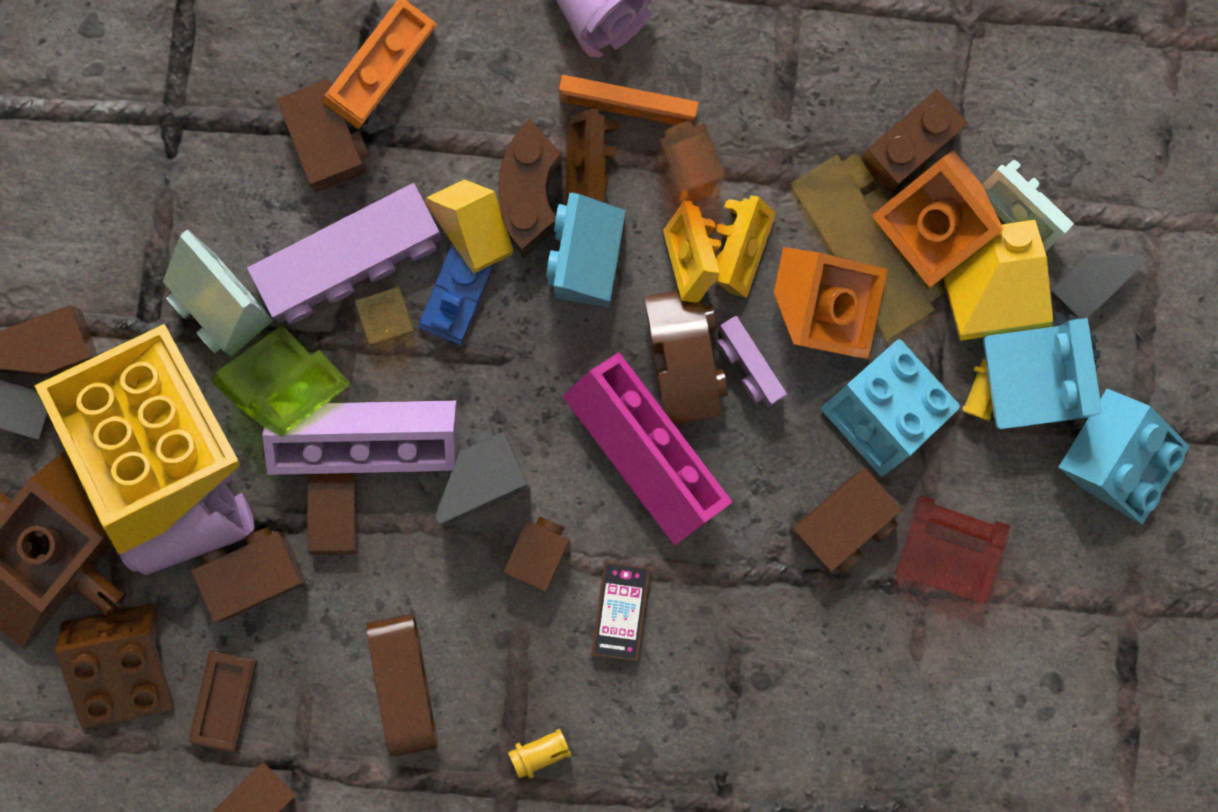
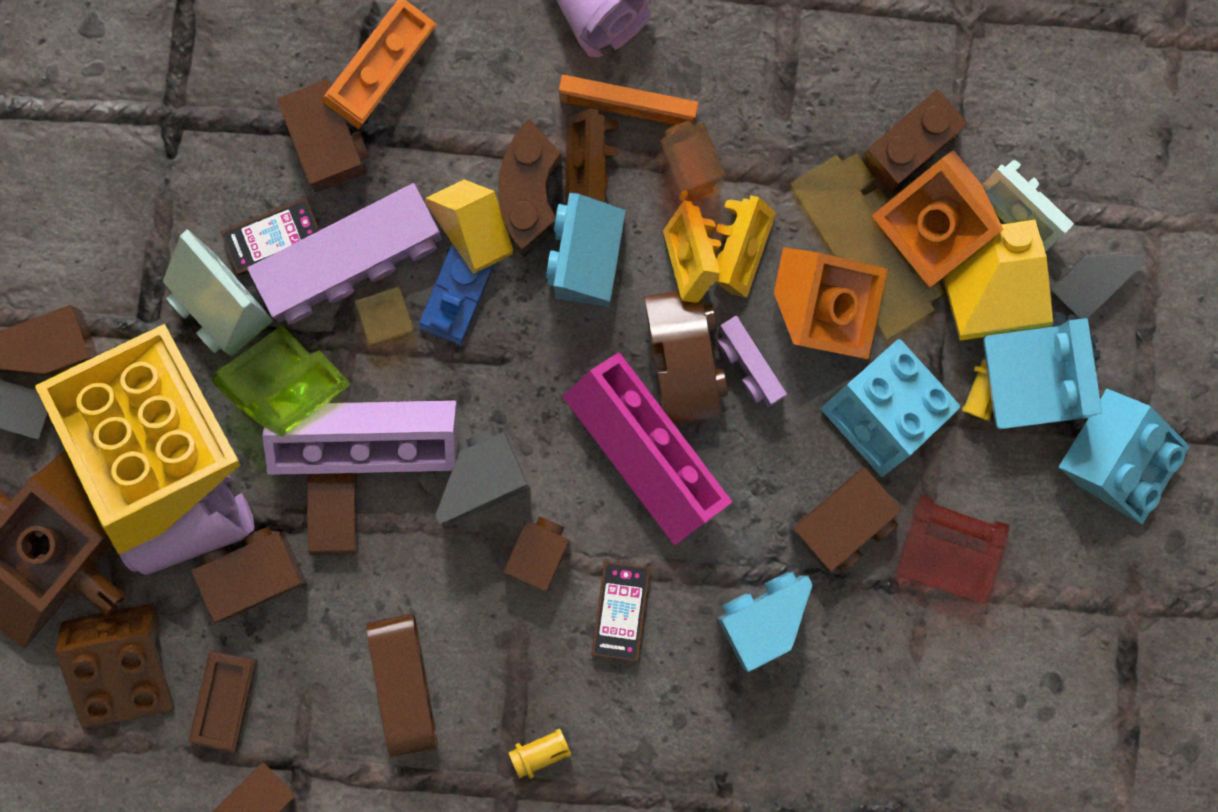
(269, 234): none -> tile
(768, 624): none -> medium azure slope

